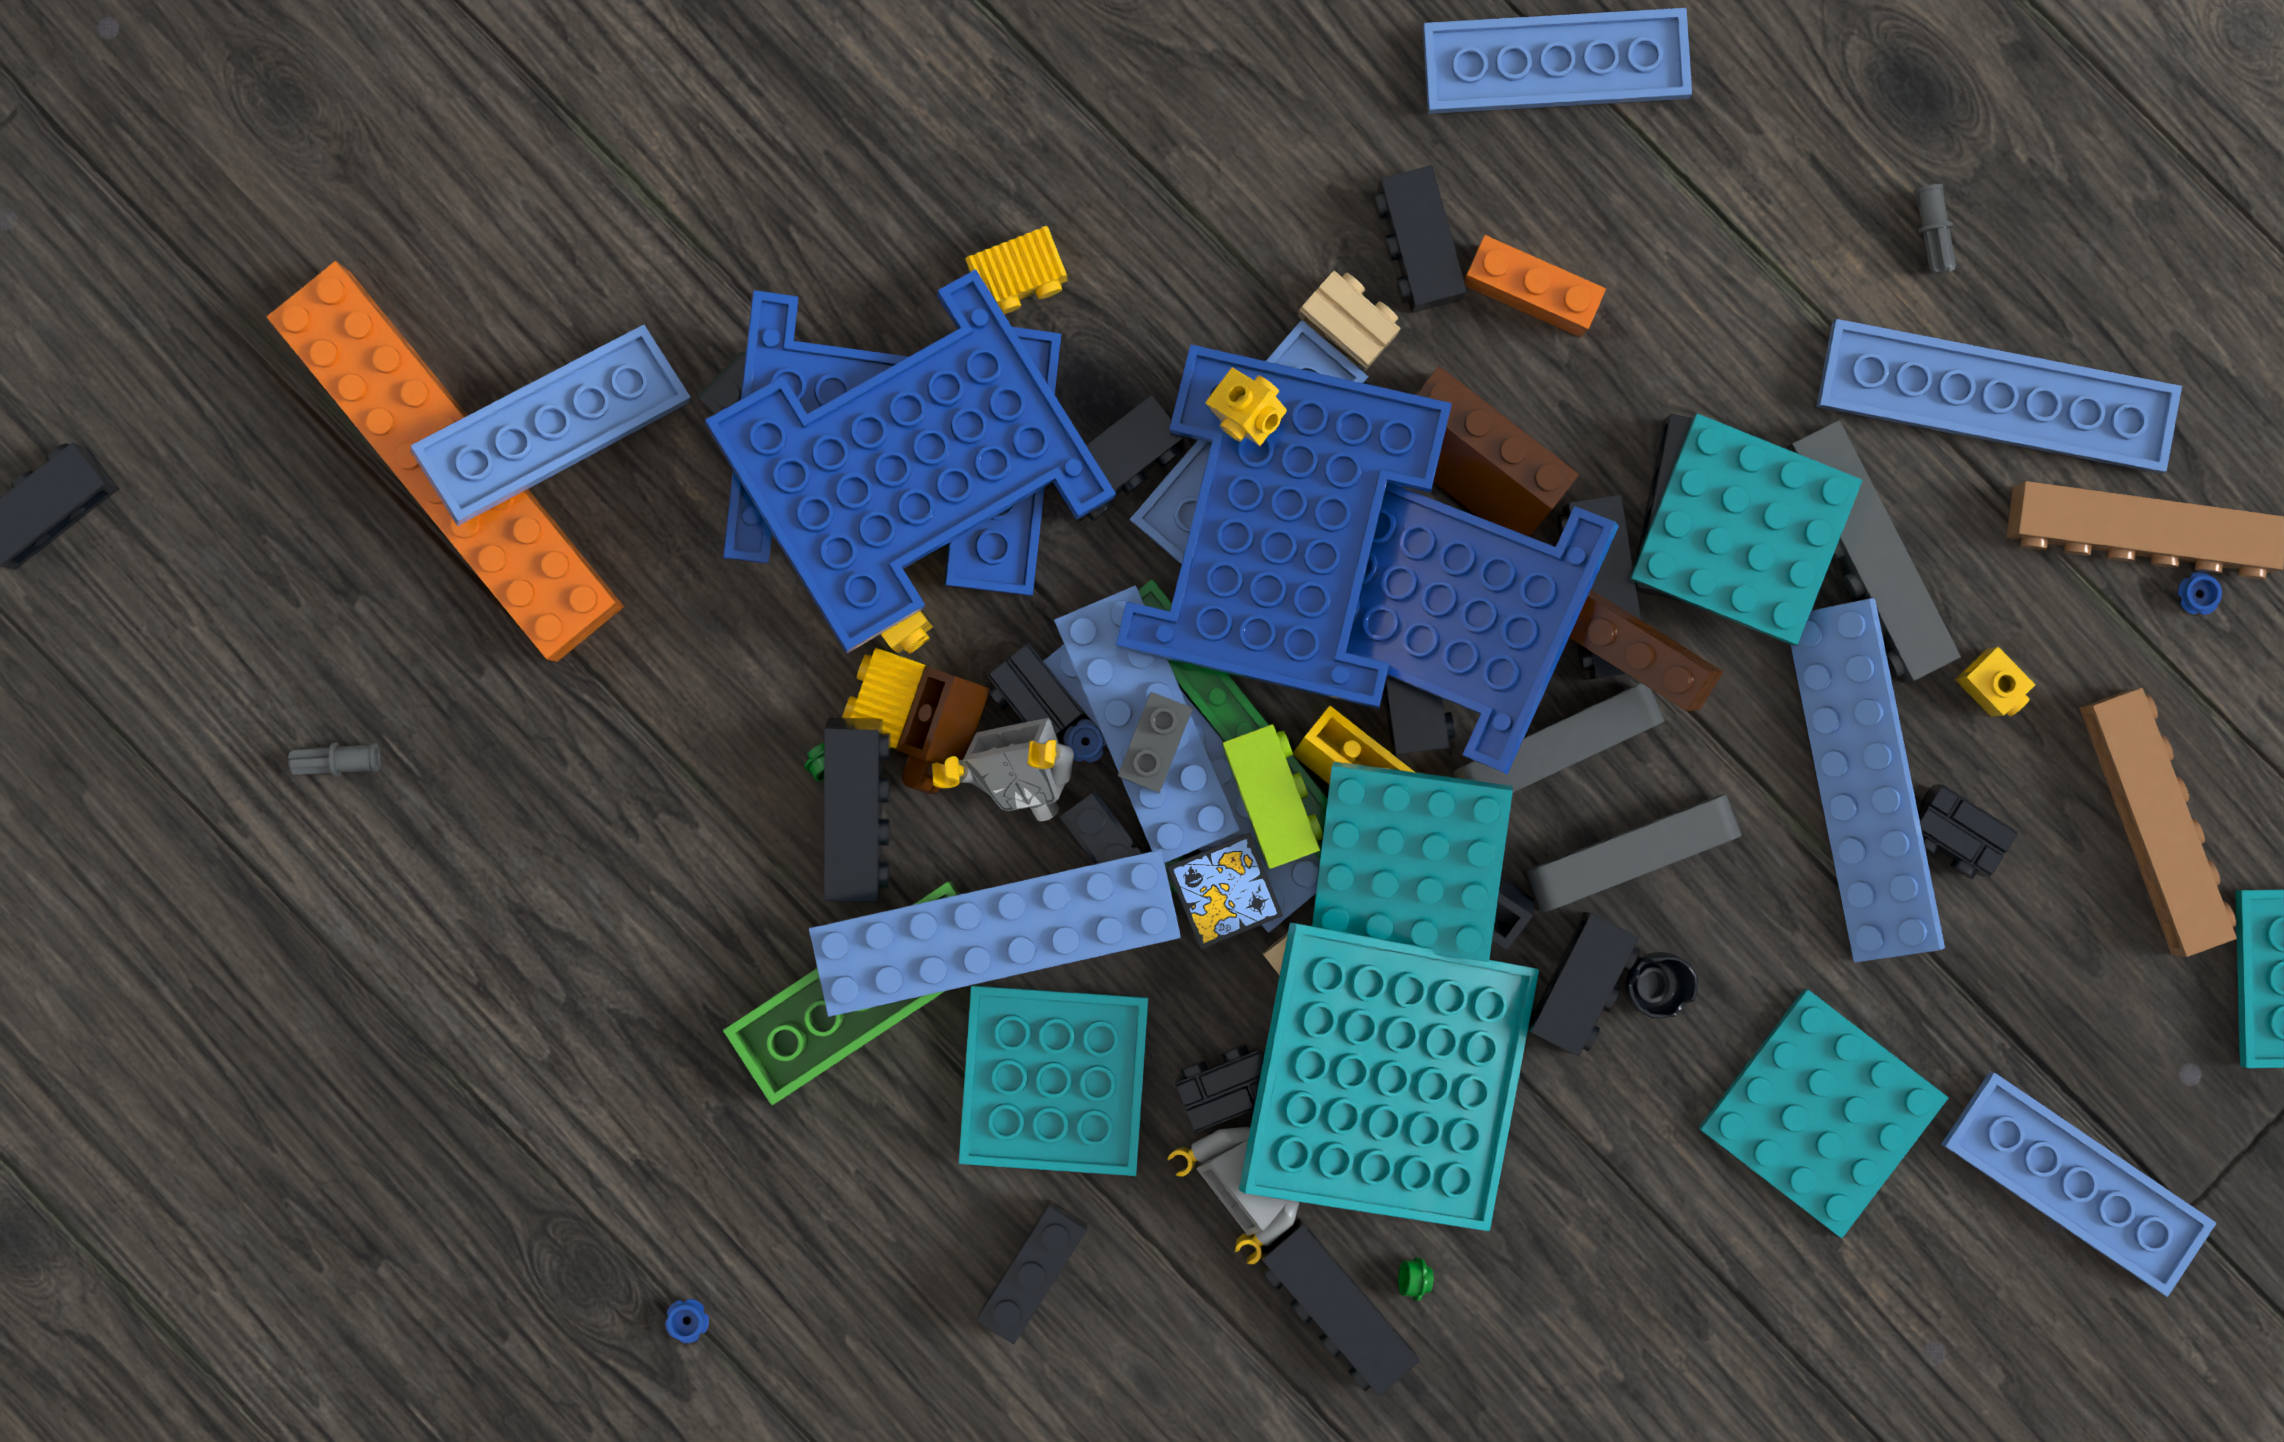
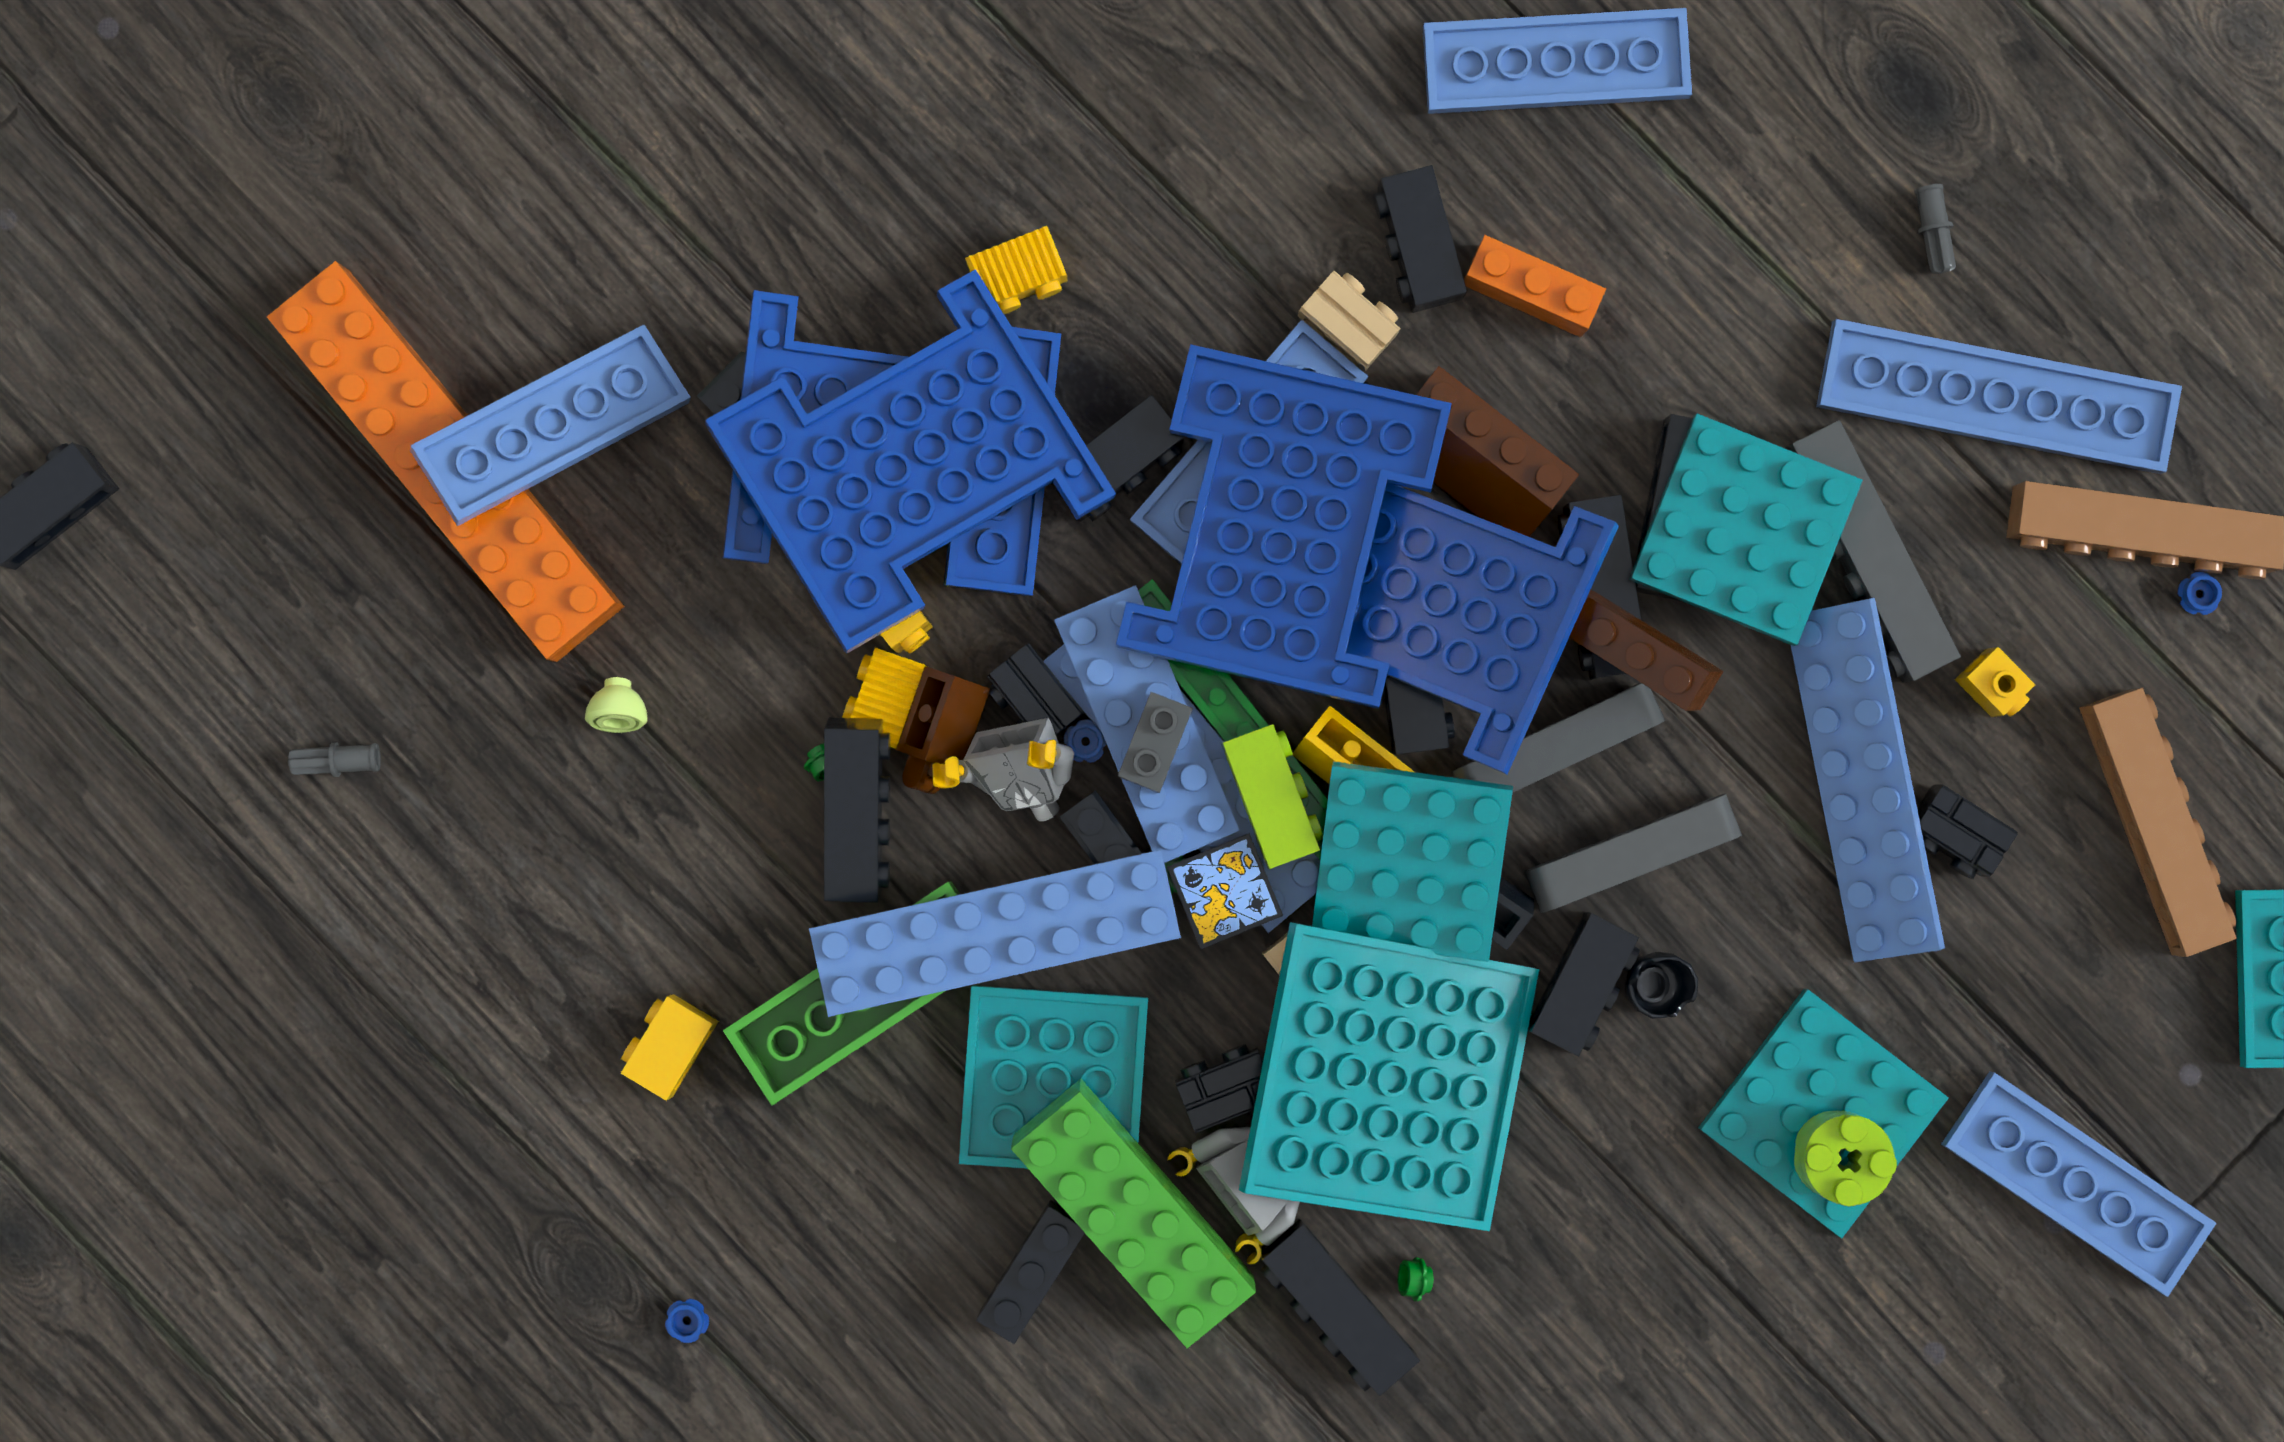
(616, 707): none -> yellowish green brick
(668, 1046): none -> yellow brick
(1133, 1213): none -> bright green brick
(1246, 406): yellow brick -> none
(1869, 1162): none -> lime brick

